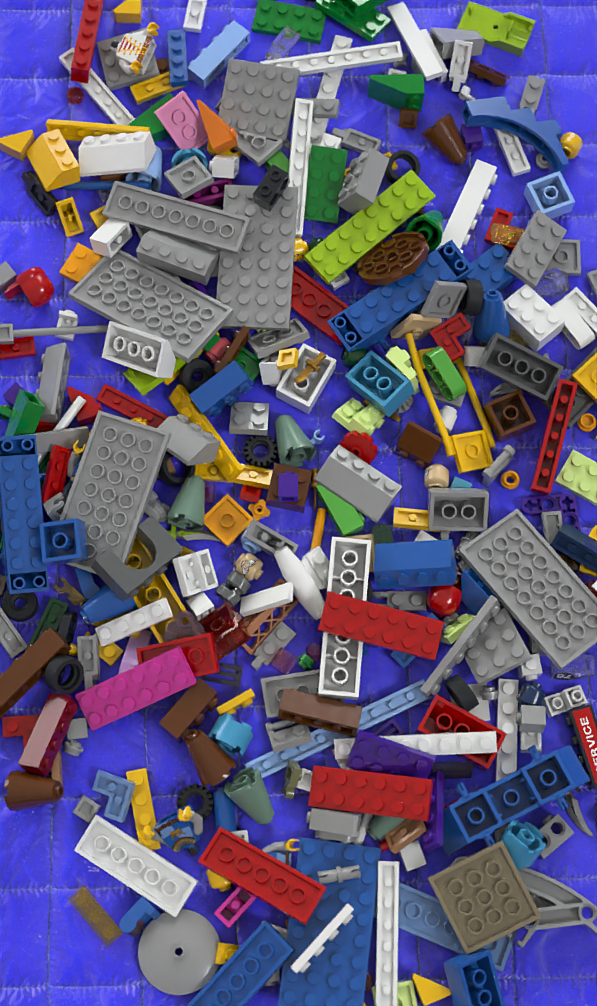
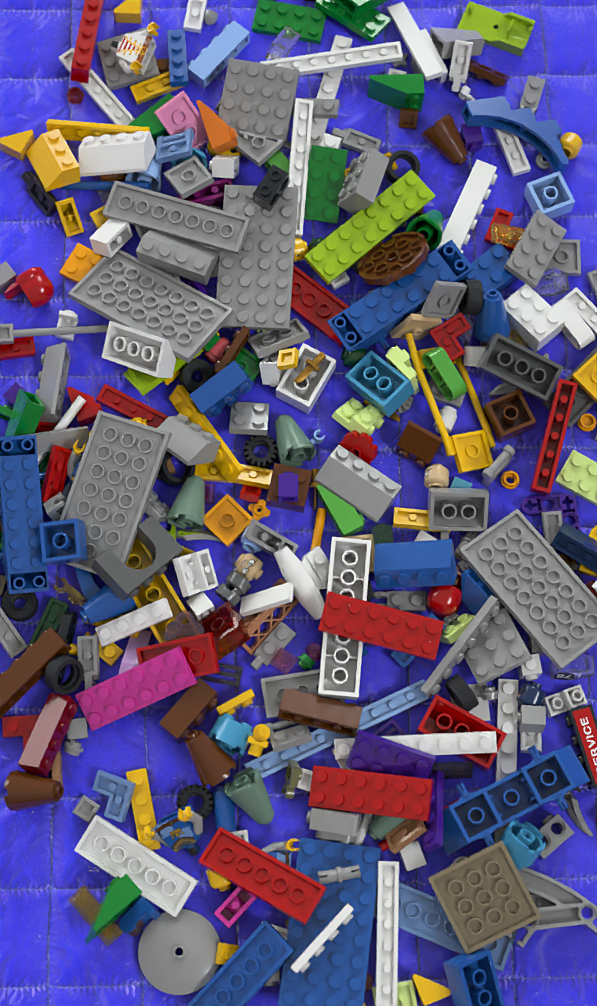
(119, 897): none -> green slope
(174, 146): none -> medium blue plate
(210, 17): none -> light grey hinge
(259, 740): none -> yellow hips

